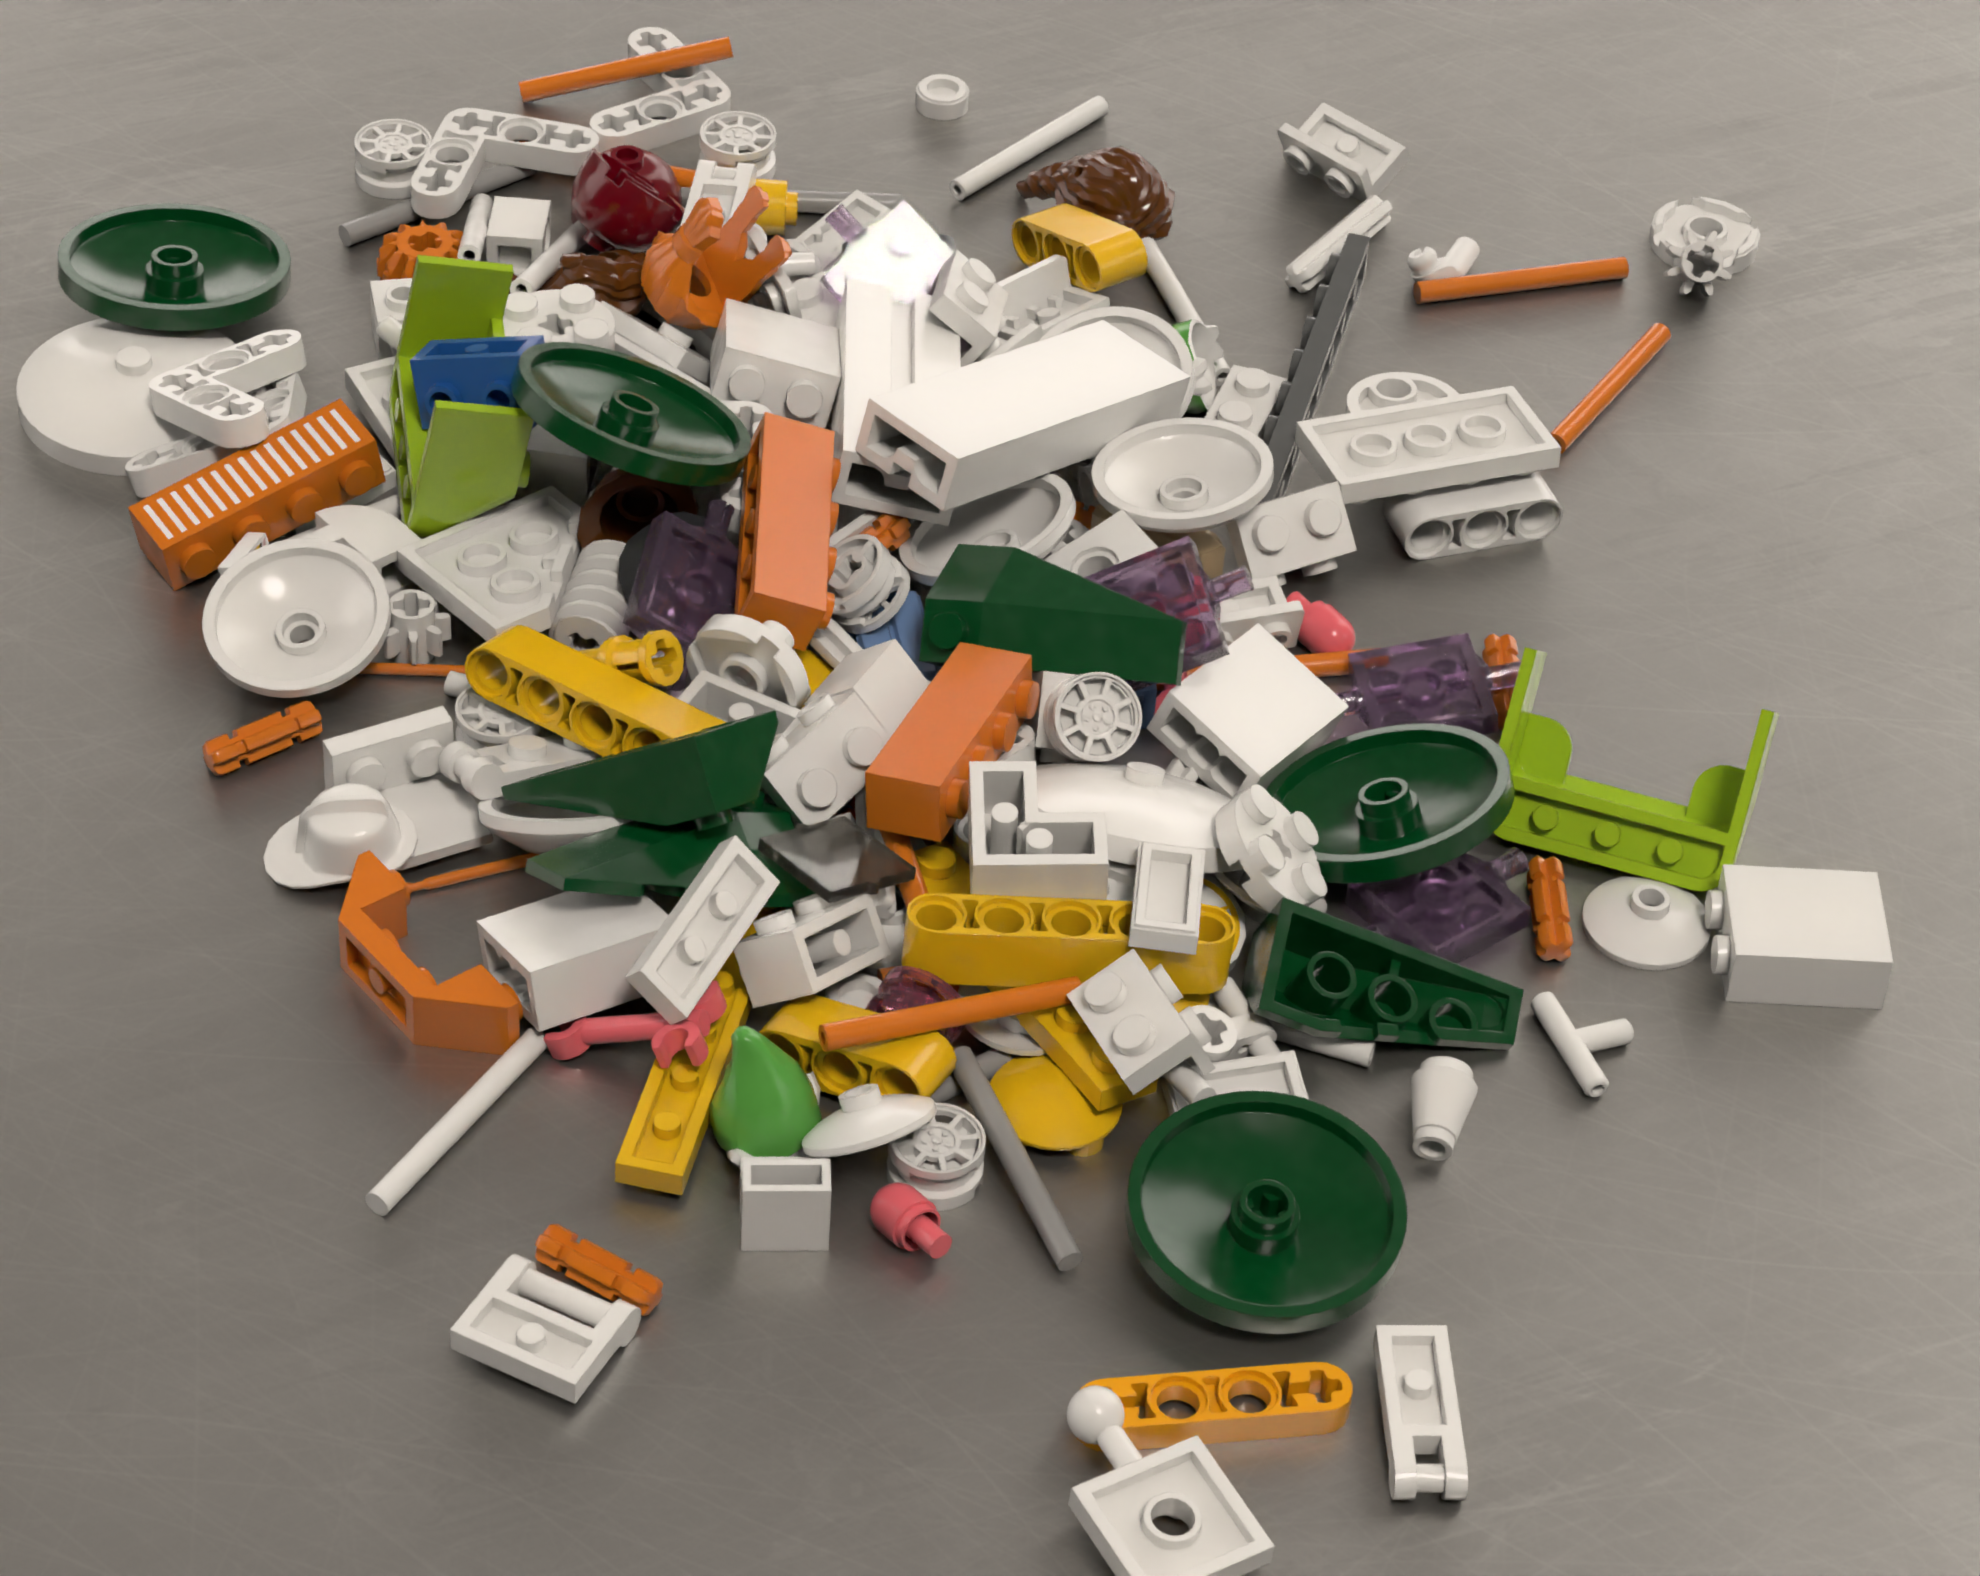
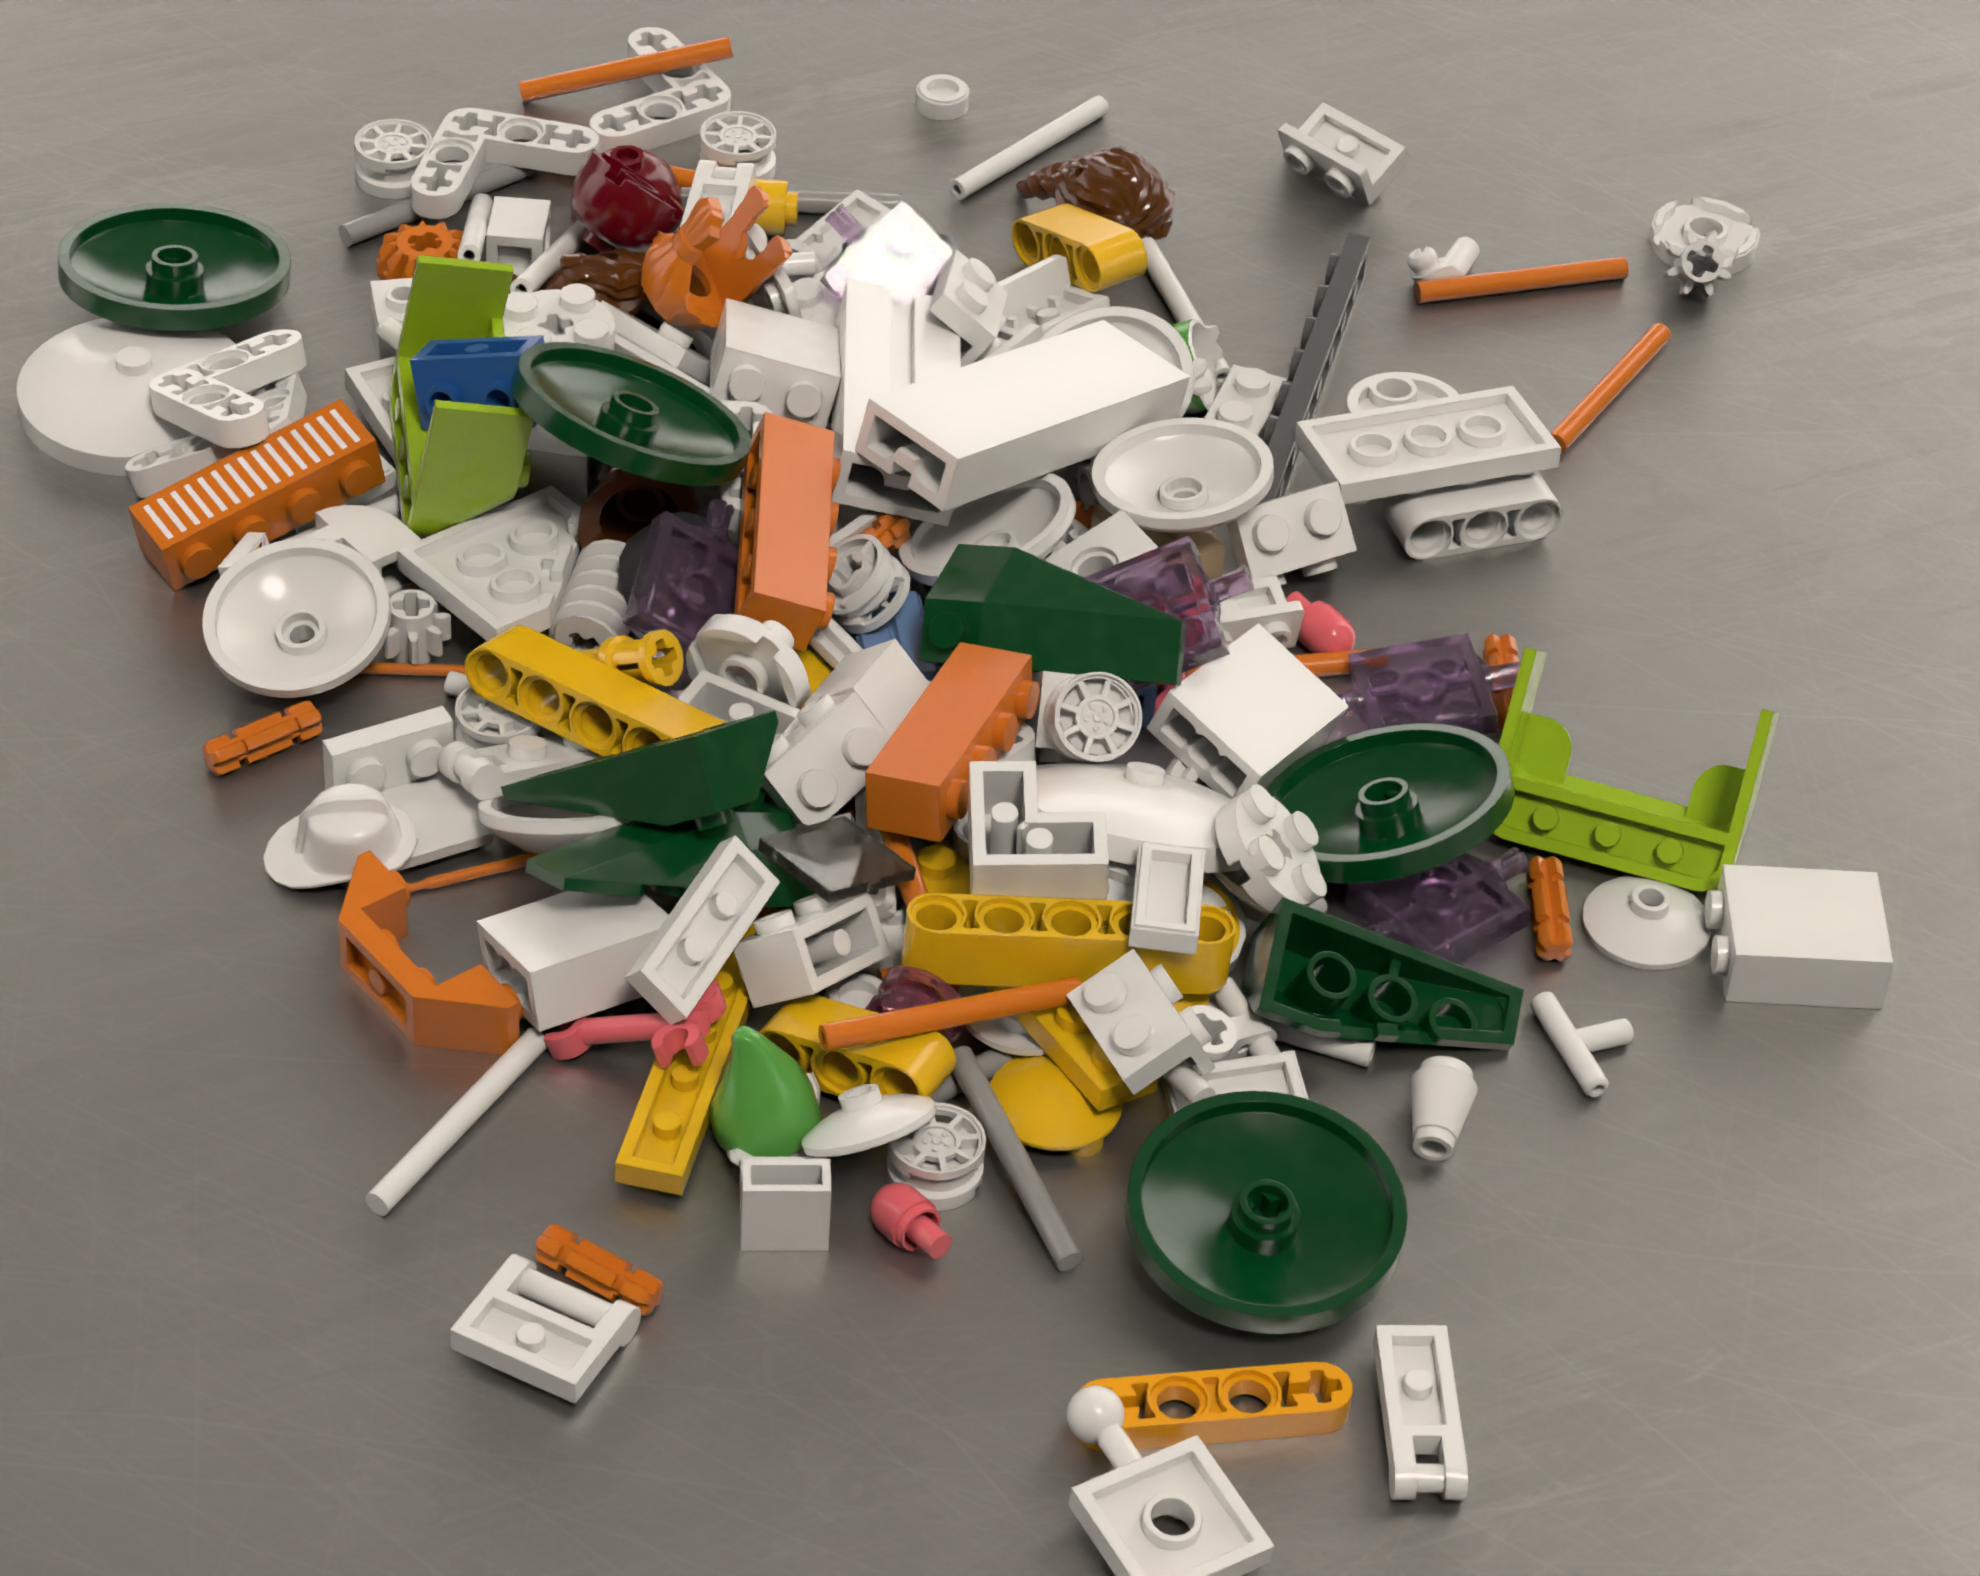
(1312, 264): white axle -> none

